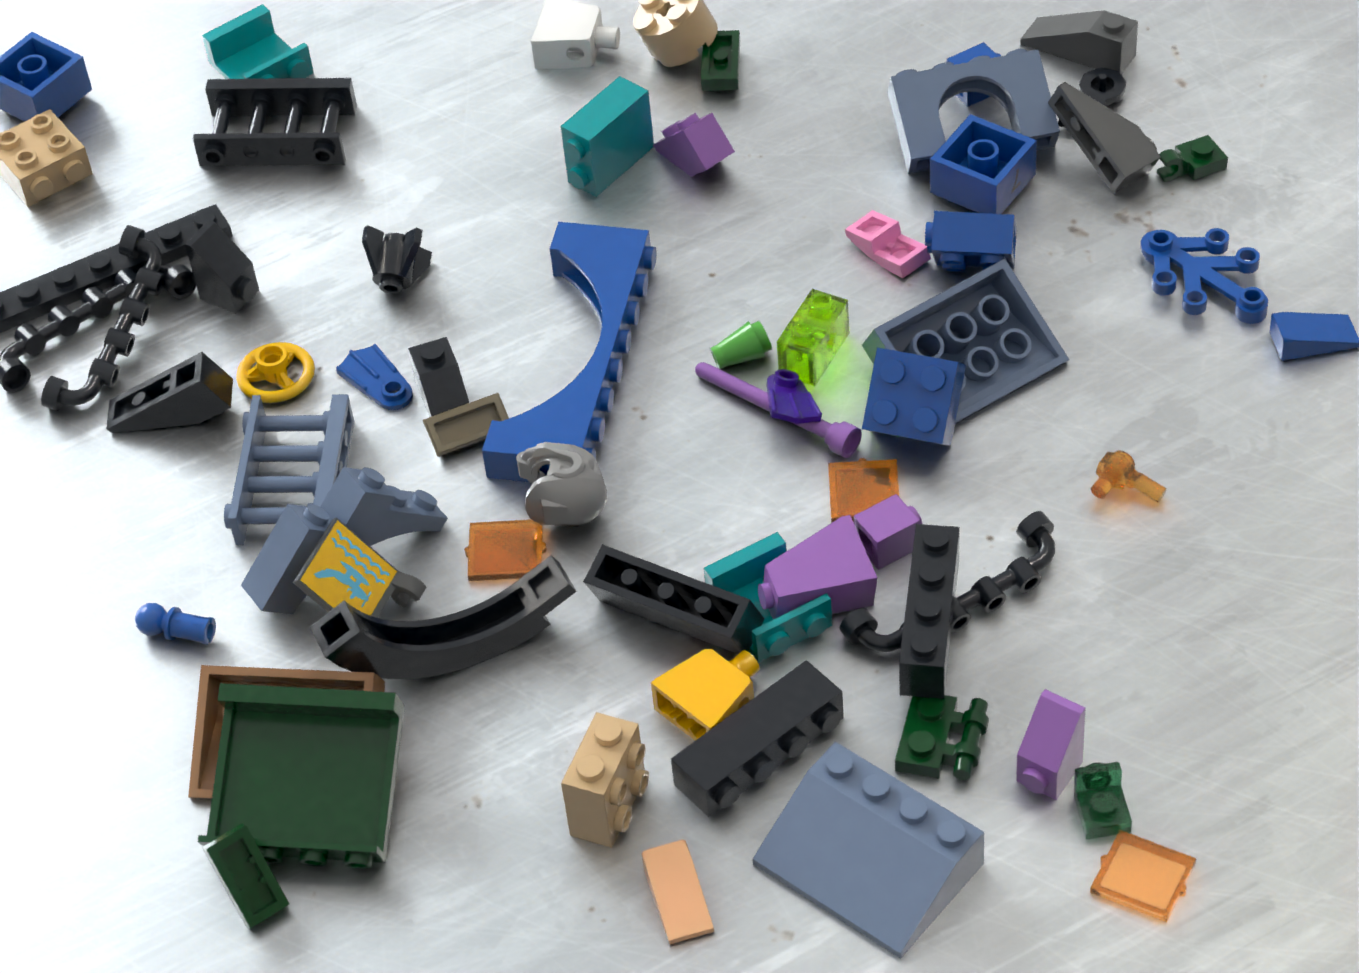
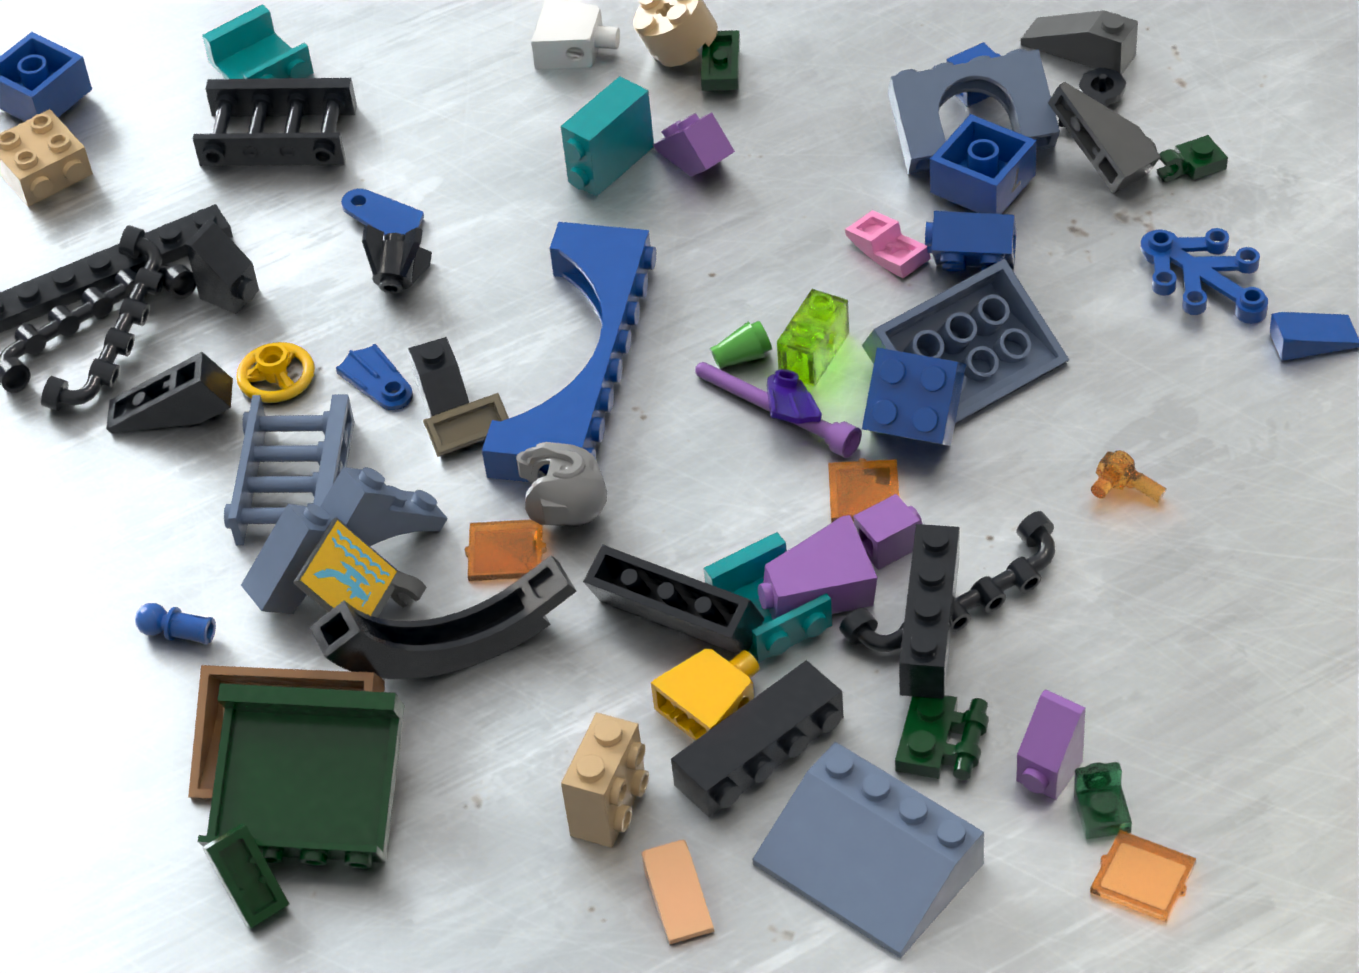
(381, 211): none -> blue piece

